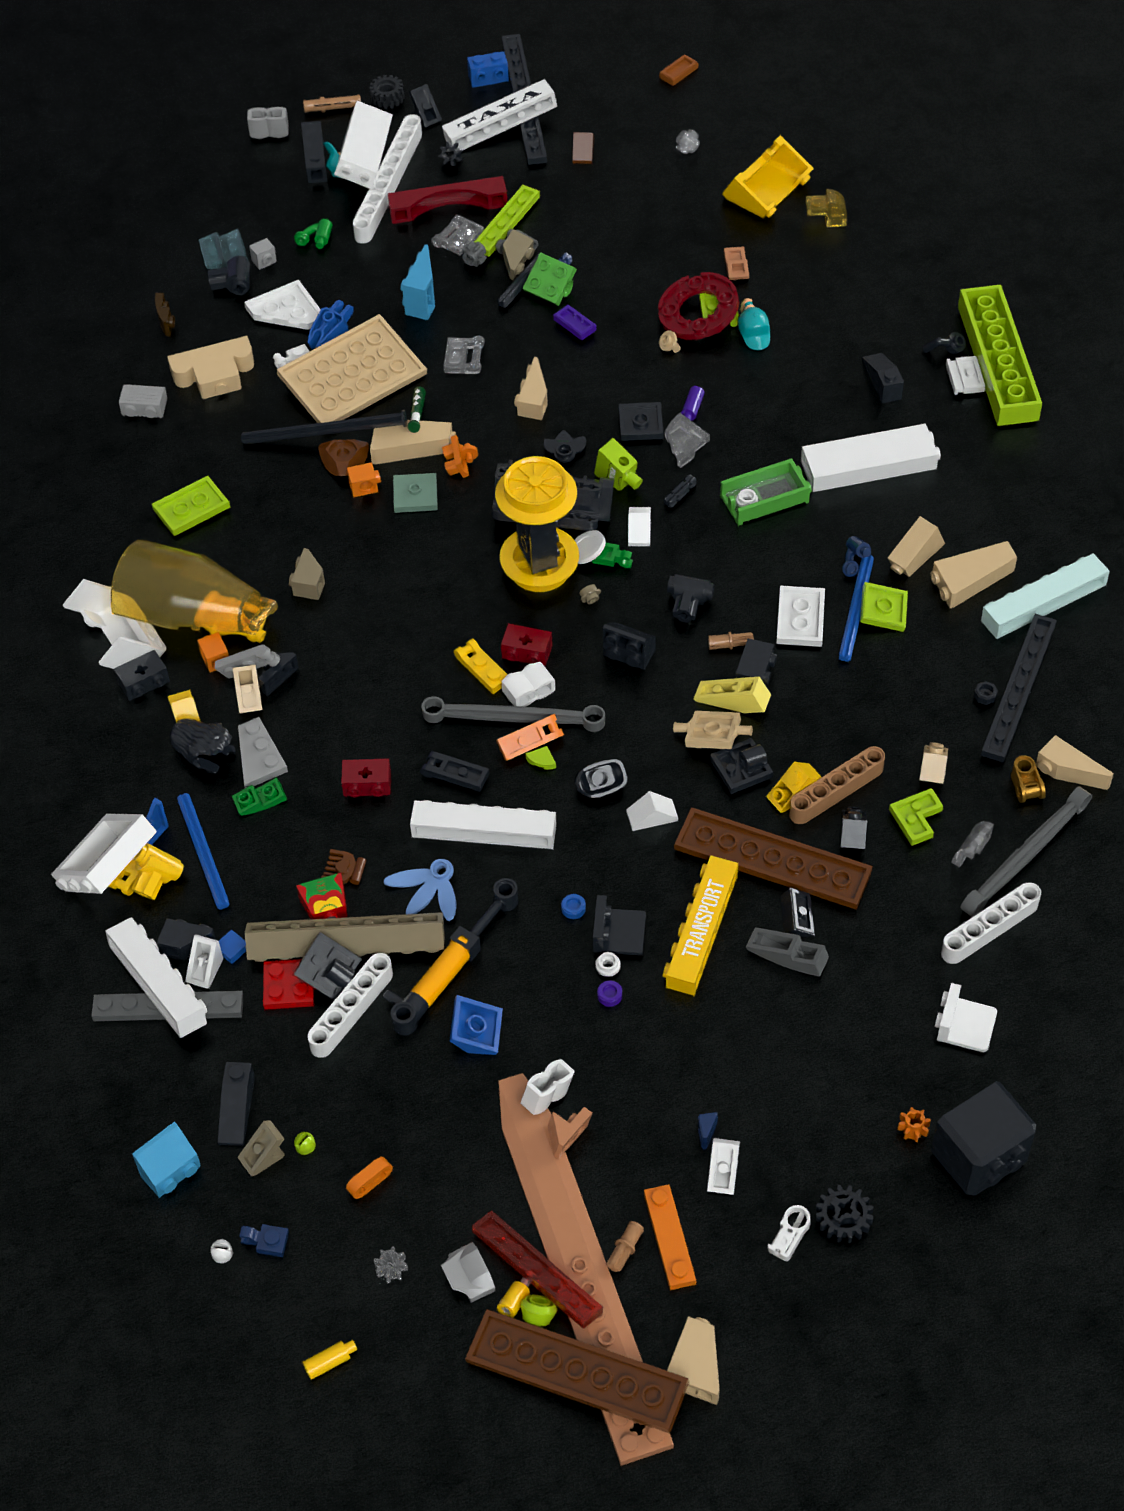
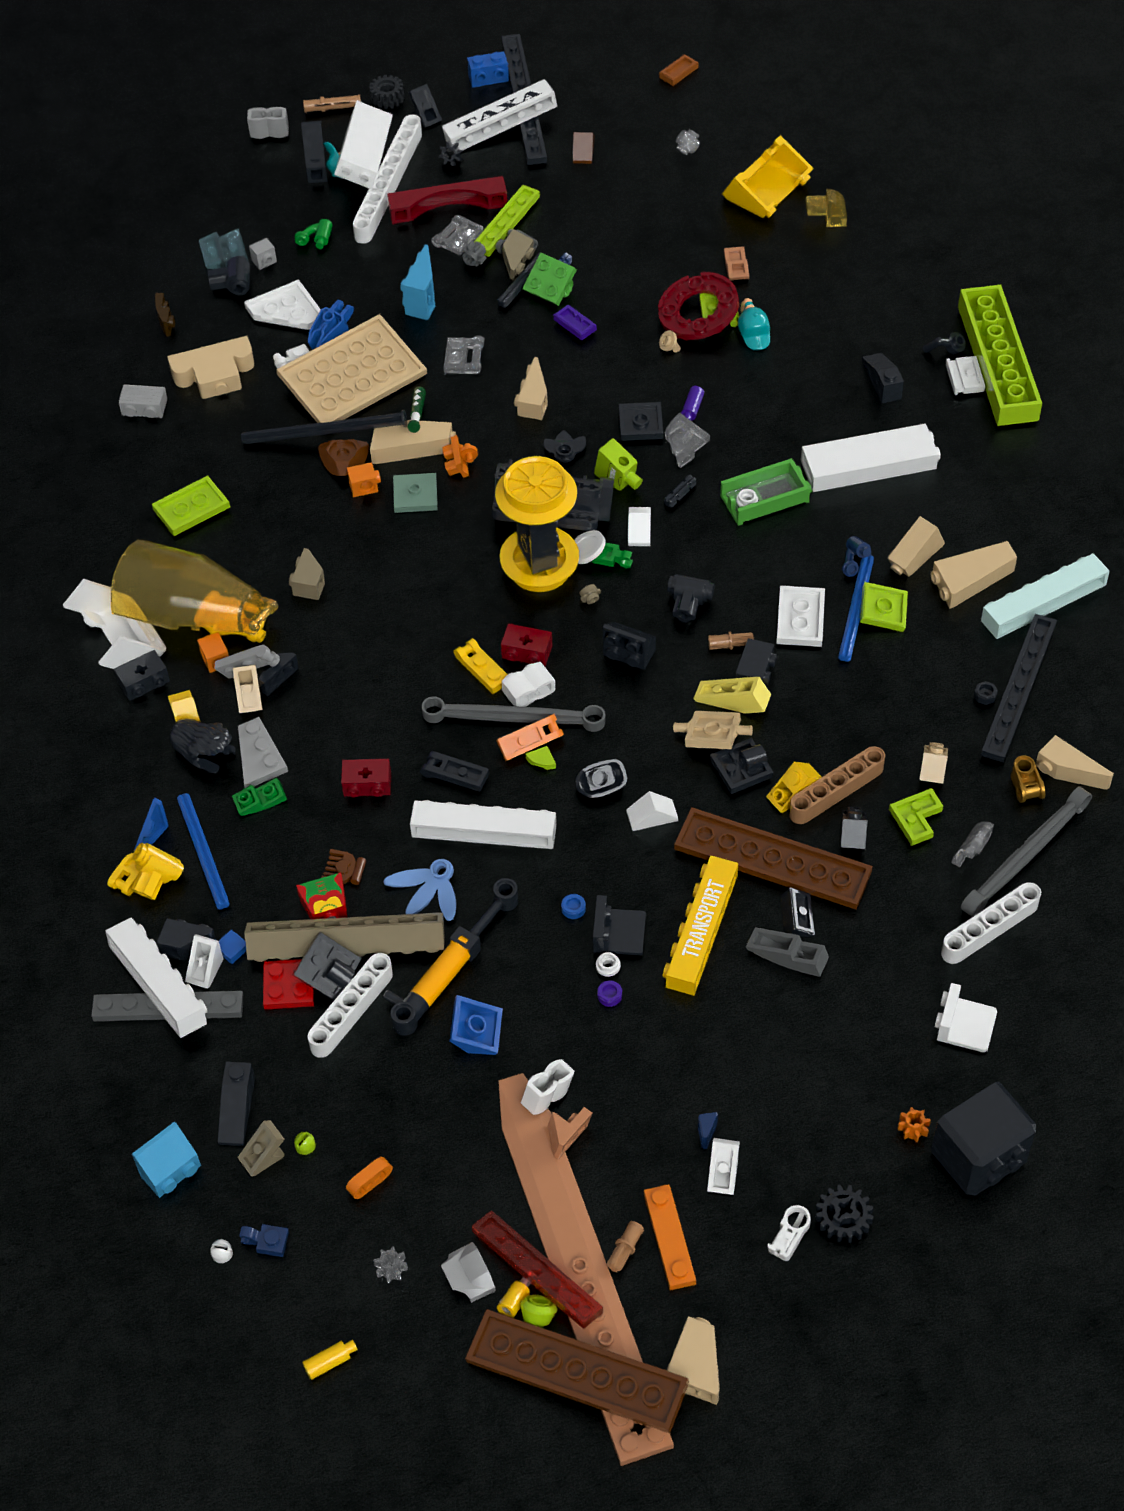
(132, 834): white window -> none

